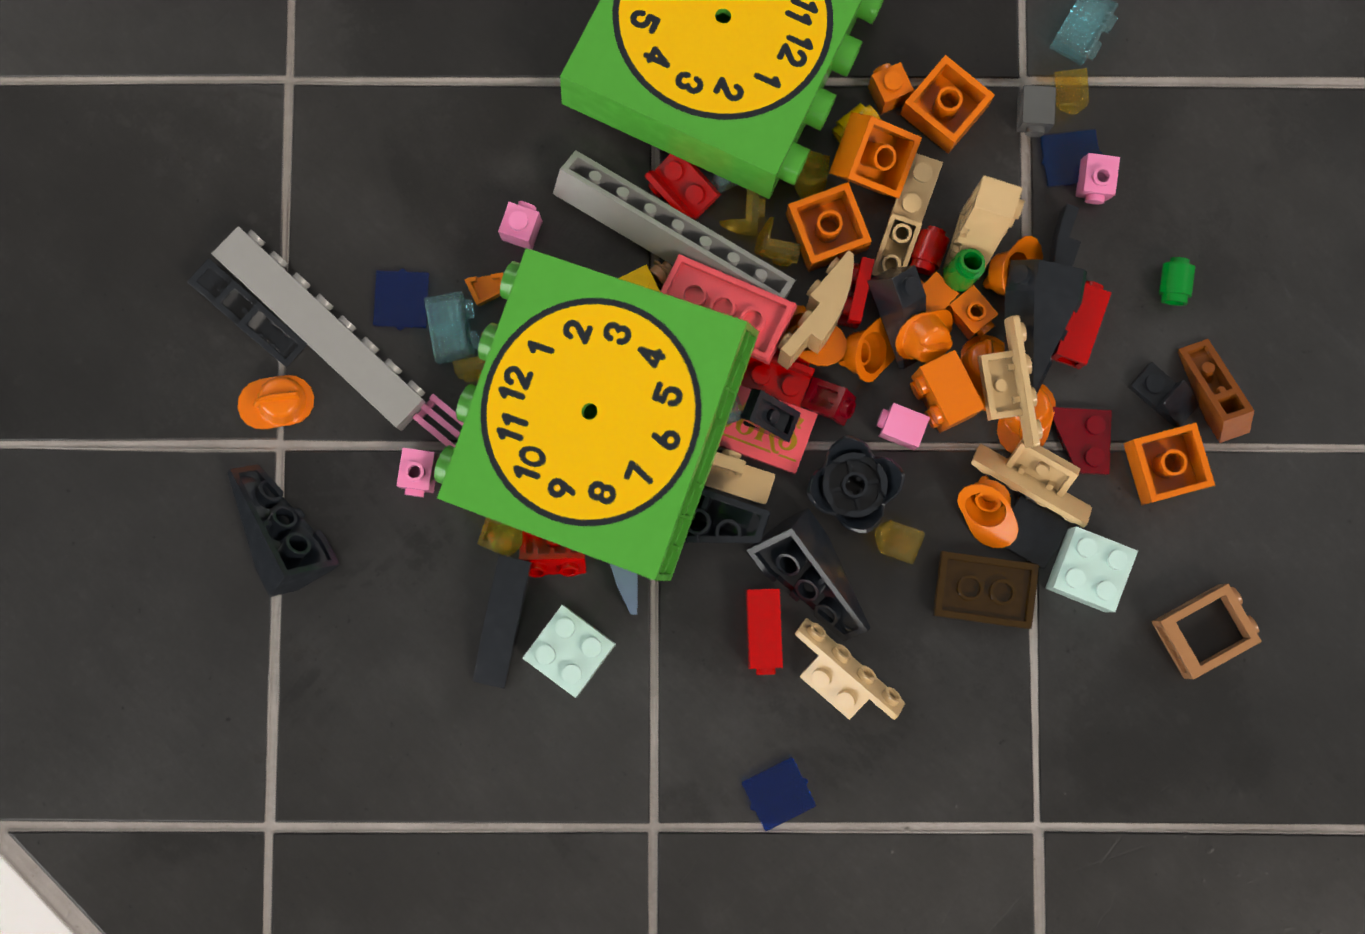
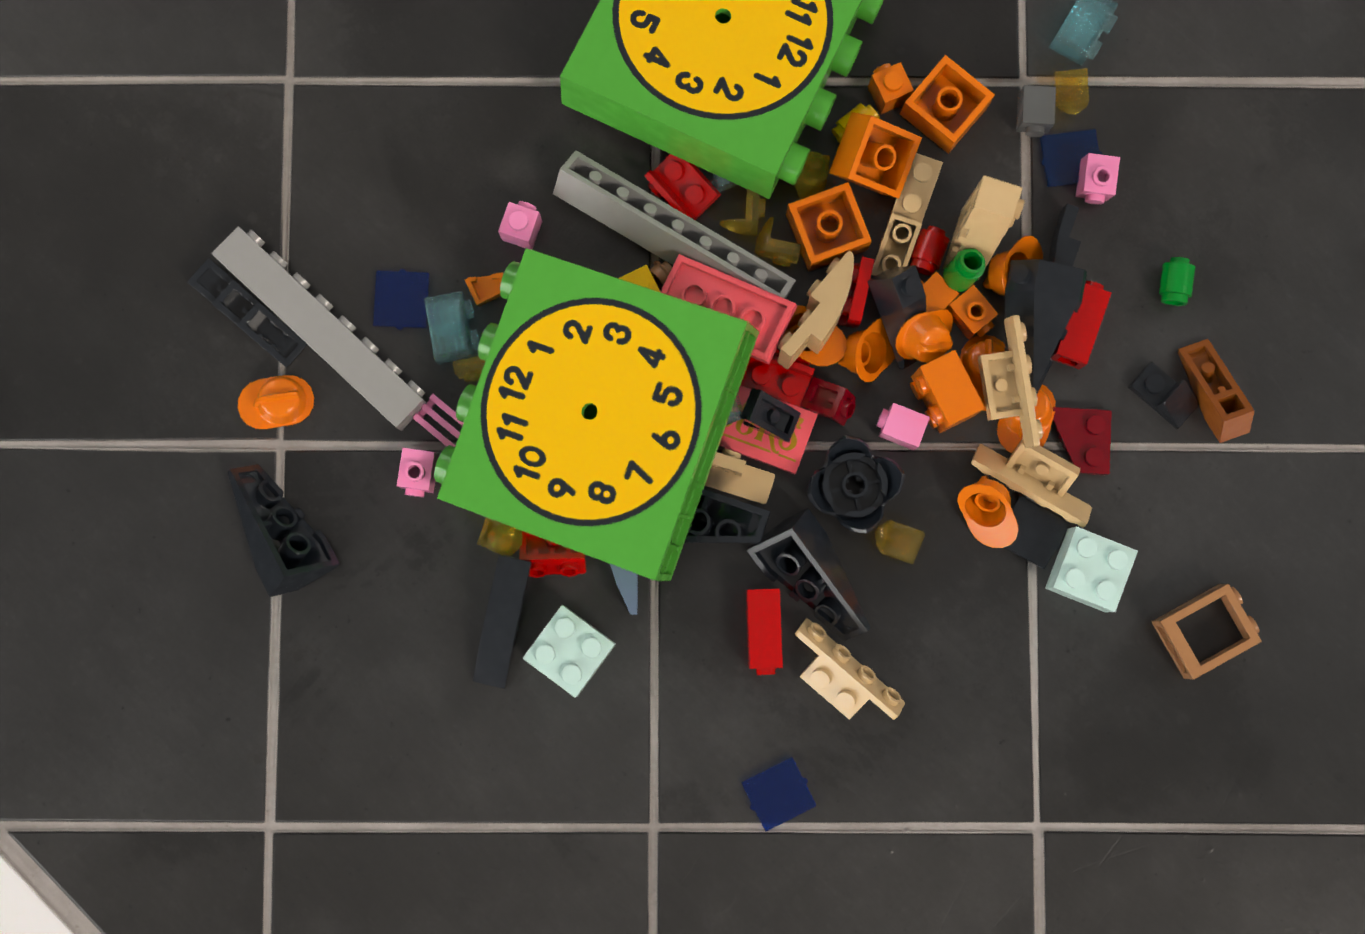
(986, 590): dark brown plate -> none
(1169, 463): orange brick -> none

